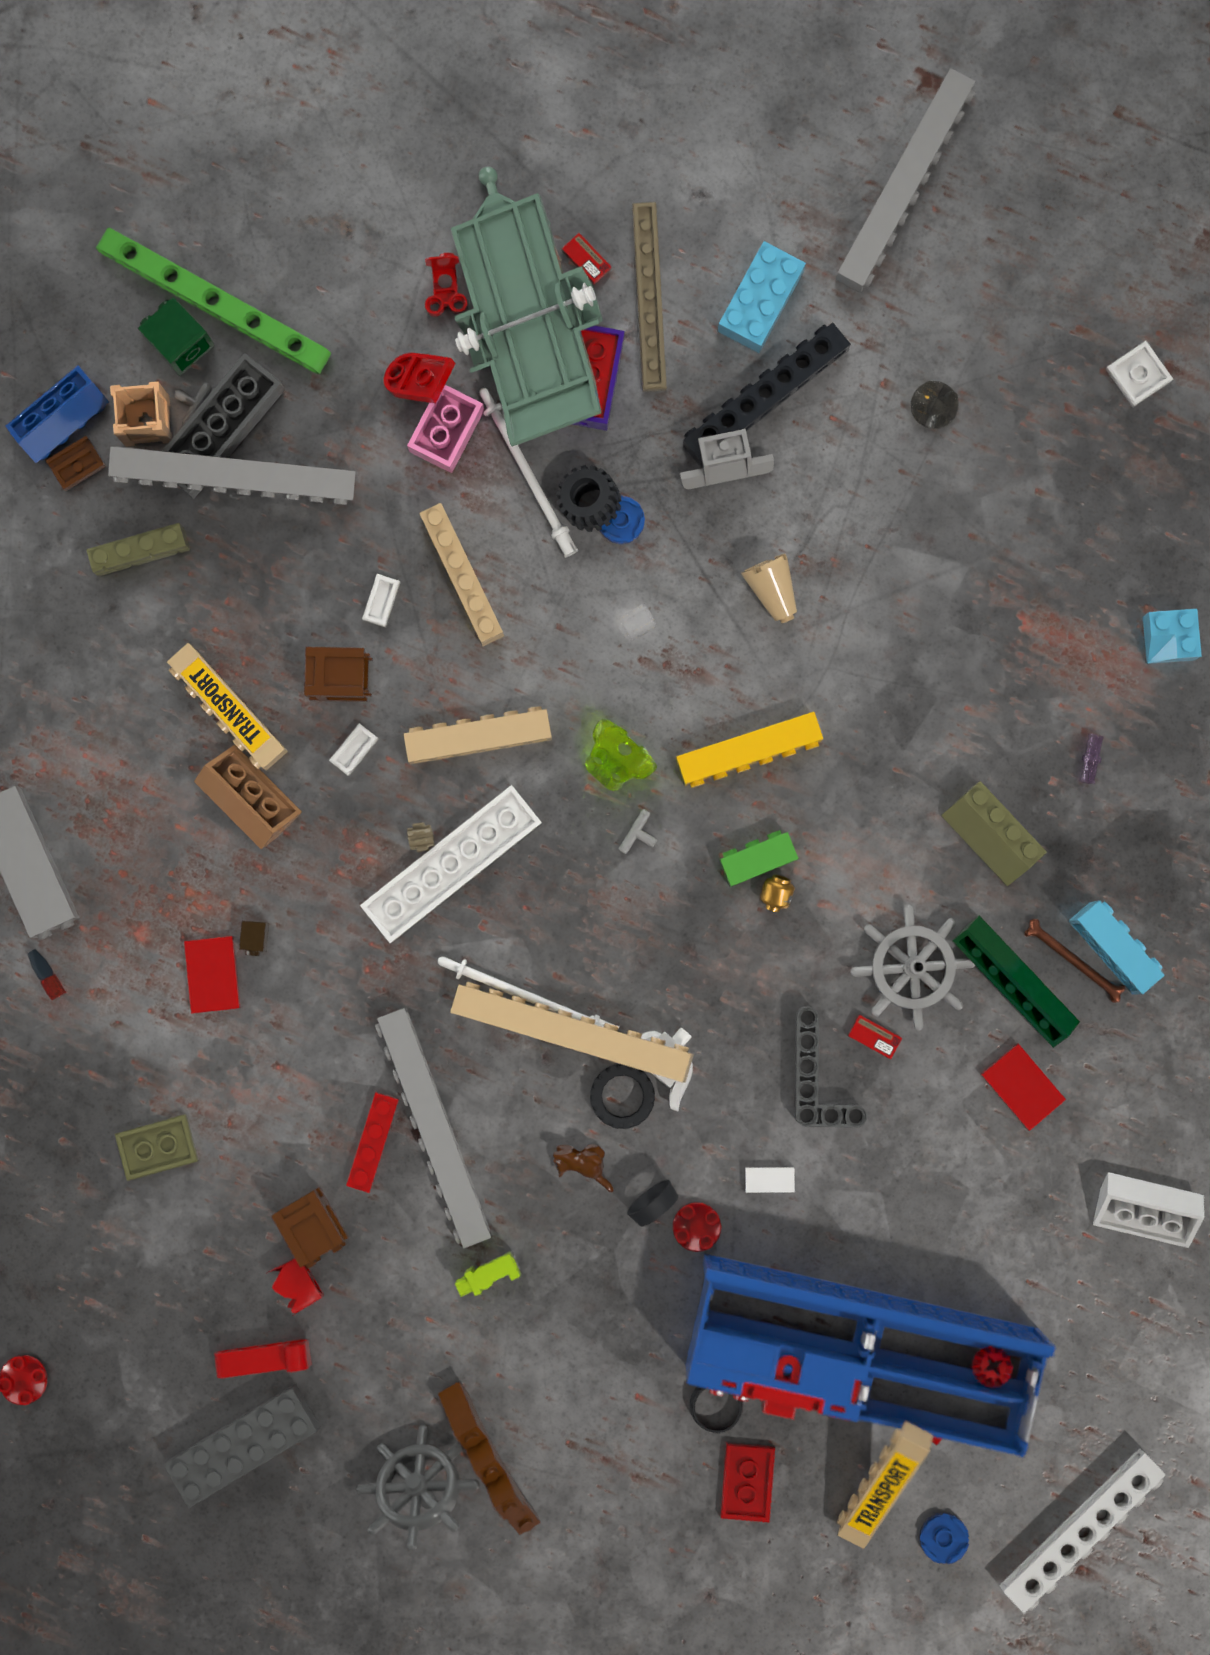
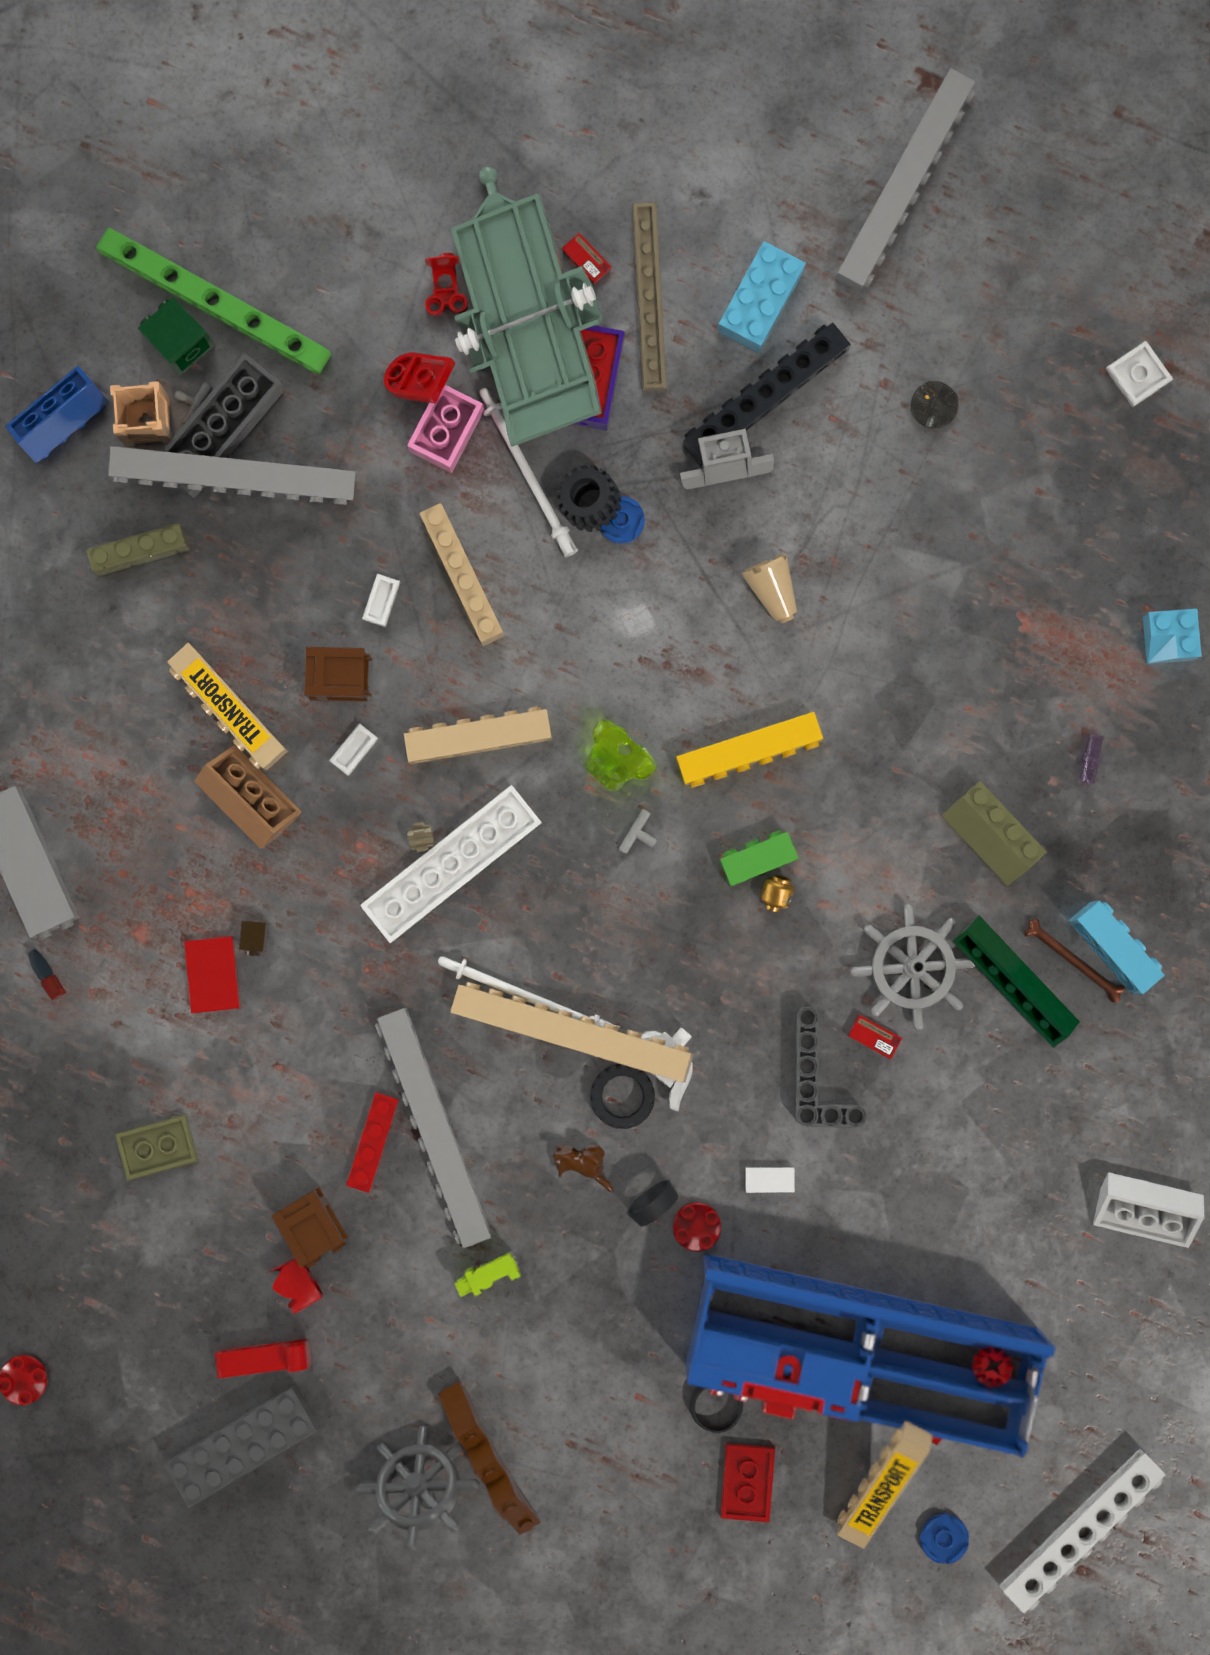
(75, 463): reddish brown plate -> none
(1023, 1087): red tile -> none

